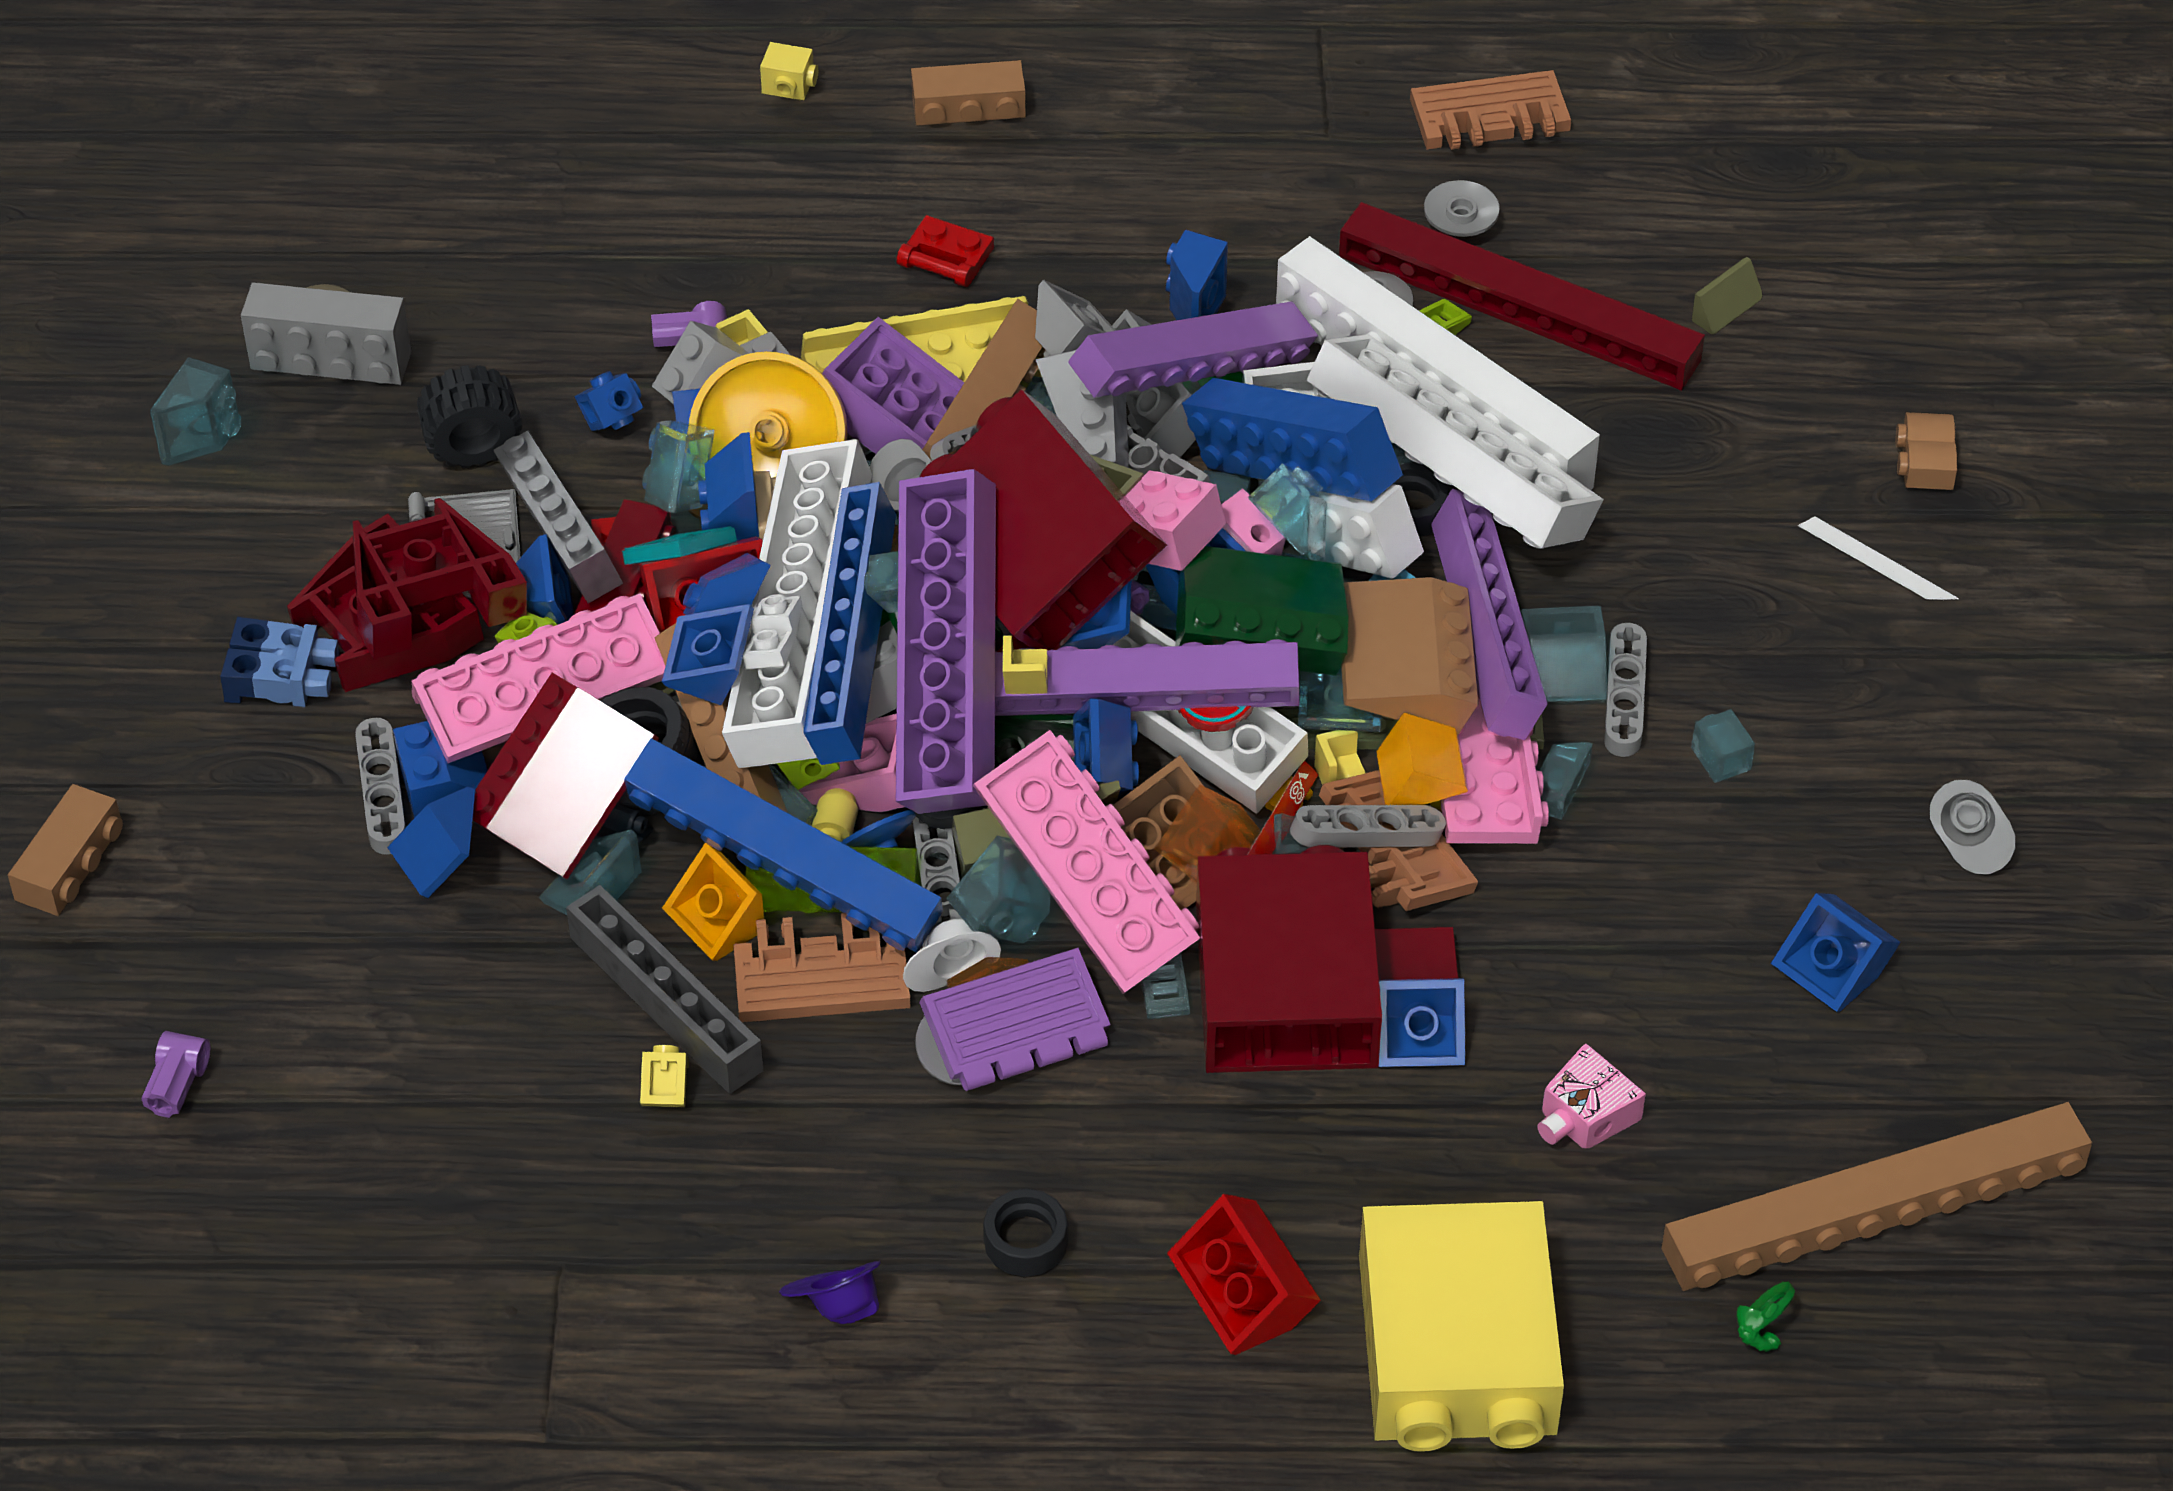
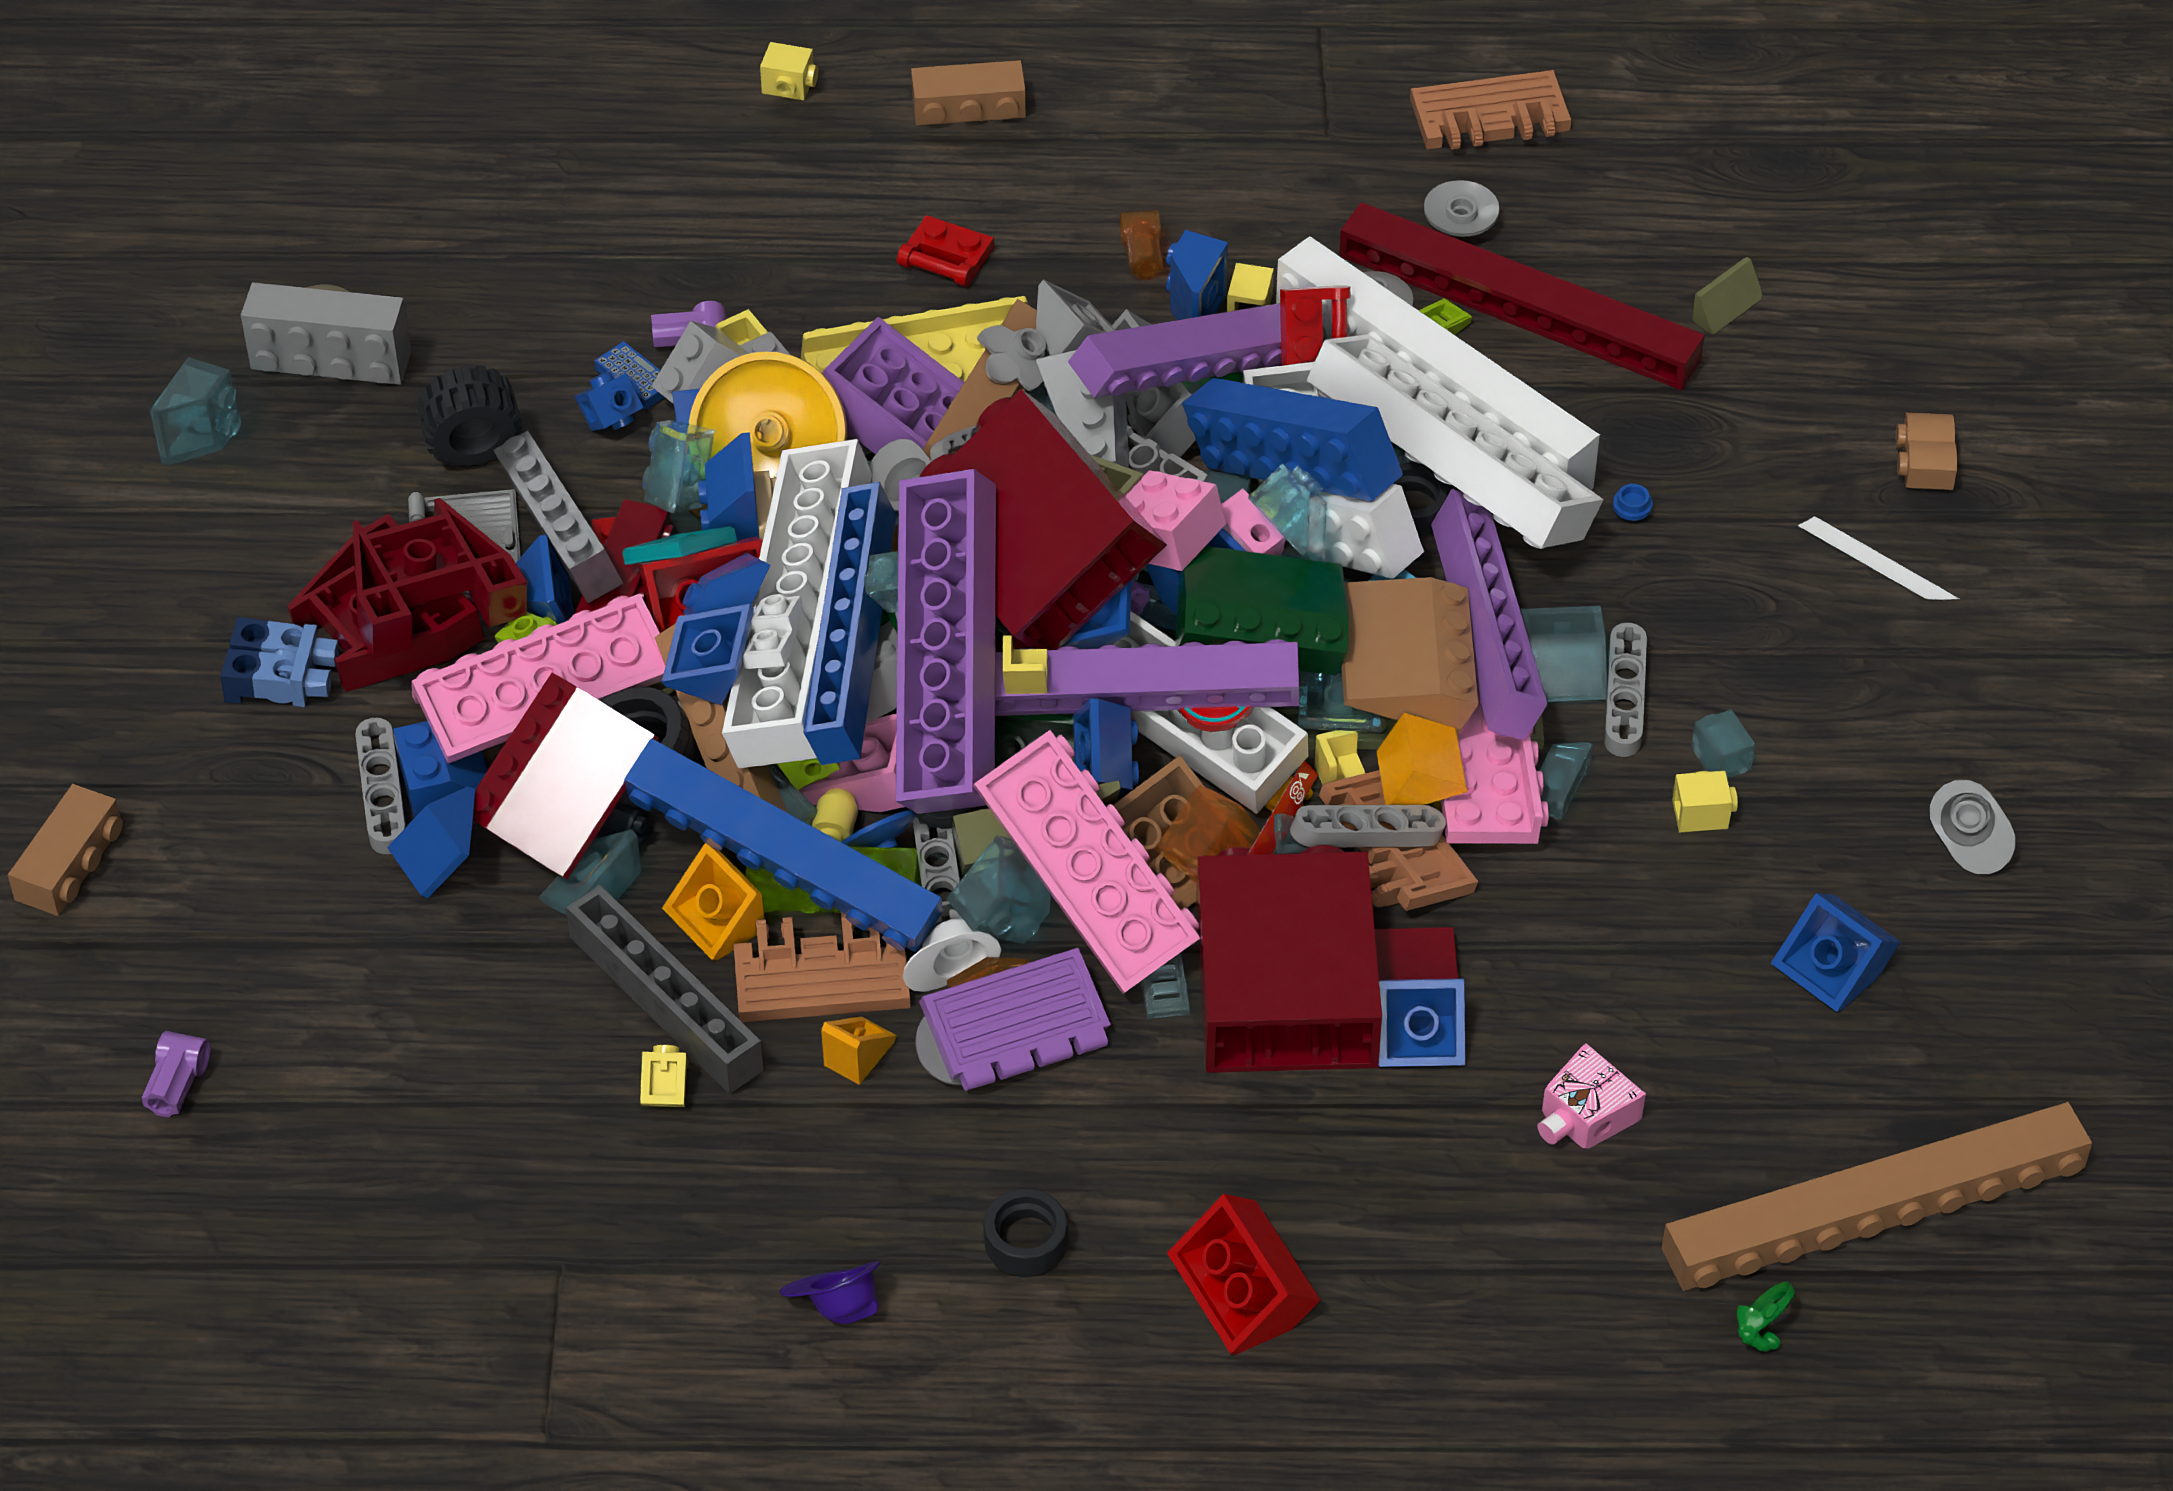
(626, 360): none -> tile
(854, 1046): none -> light orange slope
(1013, 355): none -> light grey plate
(1142, 237): none -> clear orange piece
(1250, 285): none -> light yellow panel
(1303, 320): none -> red plate
(1460, 1323): light yellow brick -> none
(1632, 502): none -> blue plate
(1703, 801): none -> light yellow brick

